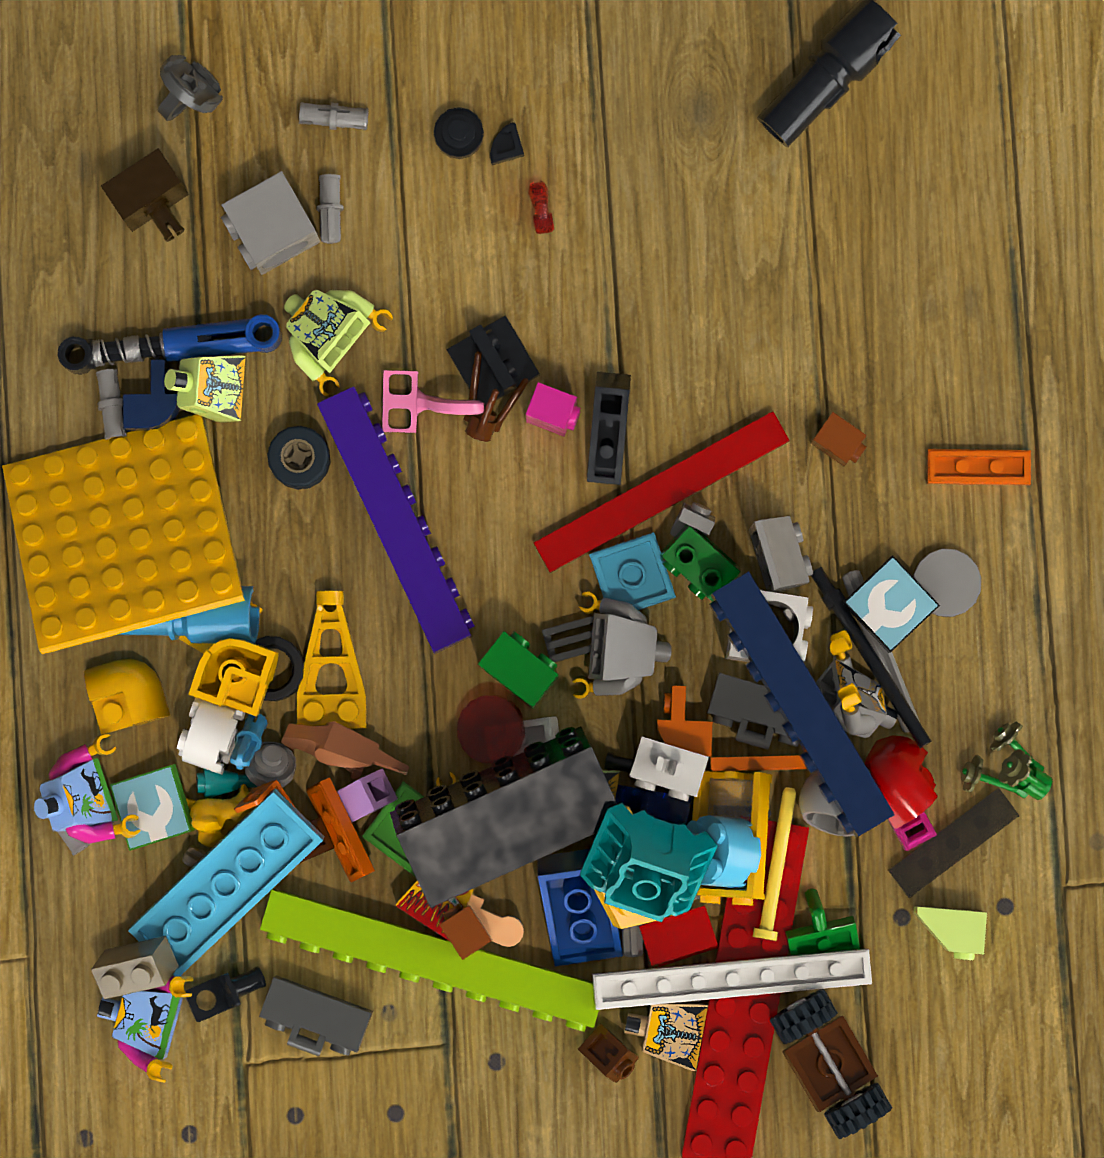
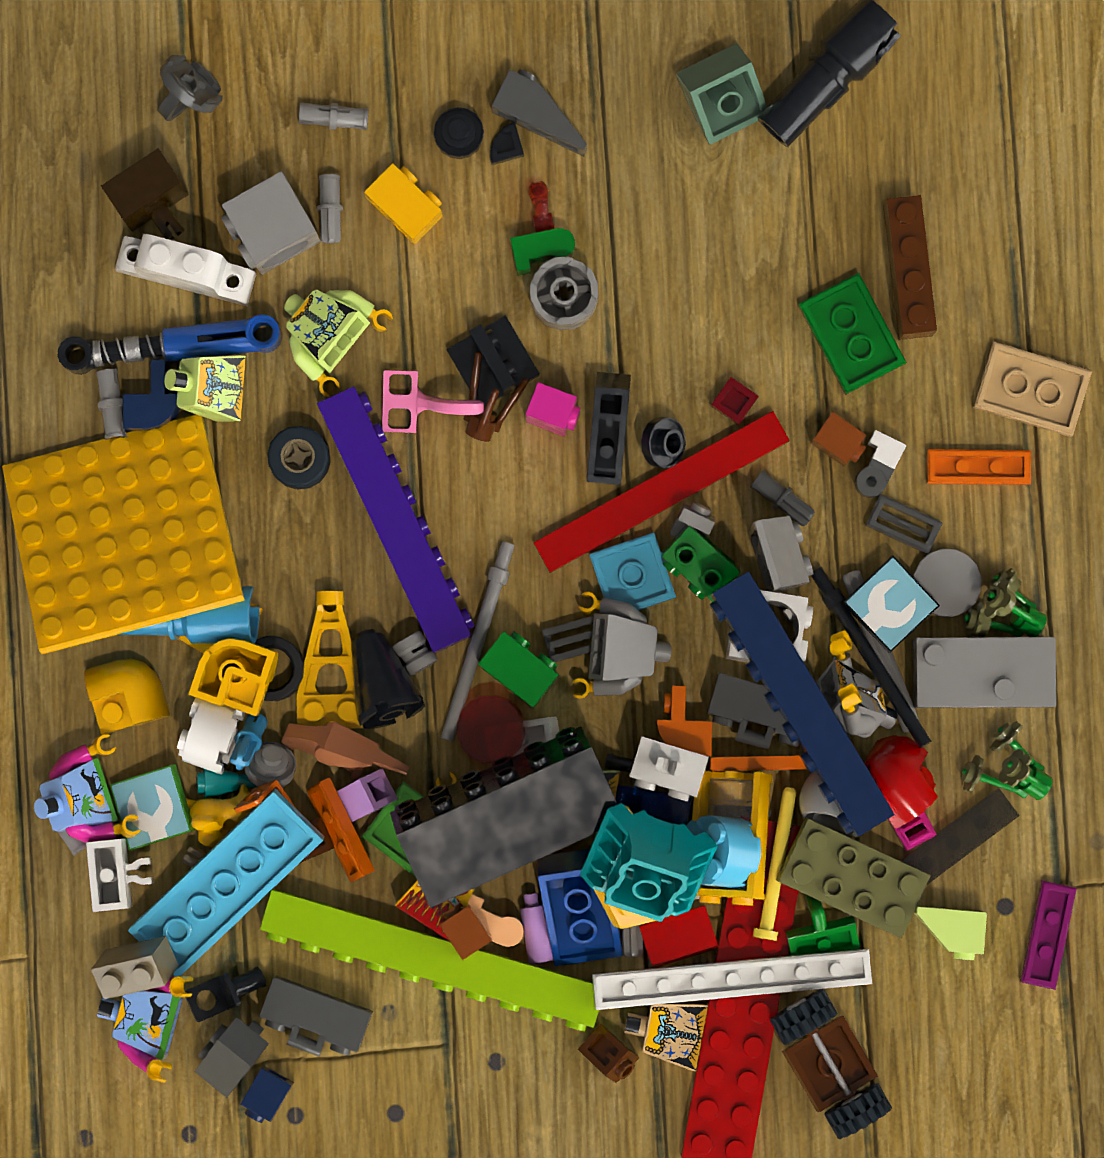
(111, 876): none -> white brick
(185, 268): none -> white brick
(231, 1055): none -> dark grey brick
(266, 1095): none -> dark blue brick
(381, 682): none -> black cone
(404, 203): none -> yellow brick
(420, 659): none -> light grey wheel
(497, 577): none -> light grey bar
(532, 108): none -> dark grey slope
(535, 930): none -> lavender cylinder
(541, 247): none -> green leg
(546, 284): none -> light grey brick
(663, 442): none -> black plate
(723, 93): none -> sand green slope
(734, 401): none -> dark red plate
(782, 498): none -> dark grey axle
(852, 333): none -> green tile
(853, 877): none -> olive plate
(875, 476): none -> leg
(877, 512): none -> dark grey tile
(909, 267): none -> reddish brown brick
(984, 672): none -> light grey brick
(1001, 600): none -> plant
(1032, 389): none -> tan tile
(1048, 935): none -> magenta tile

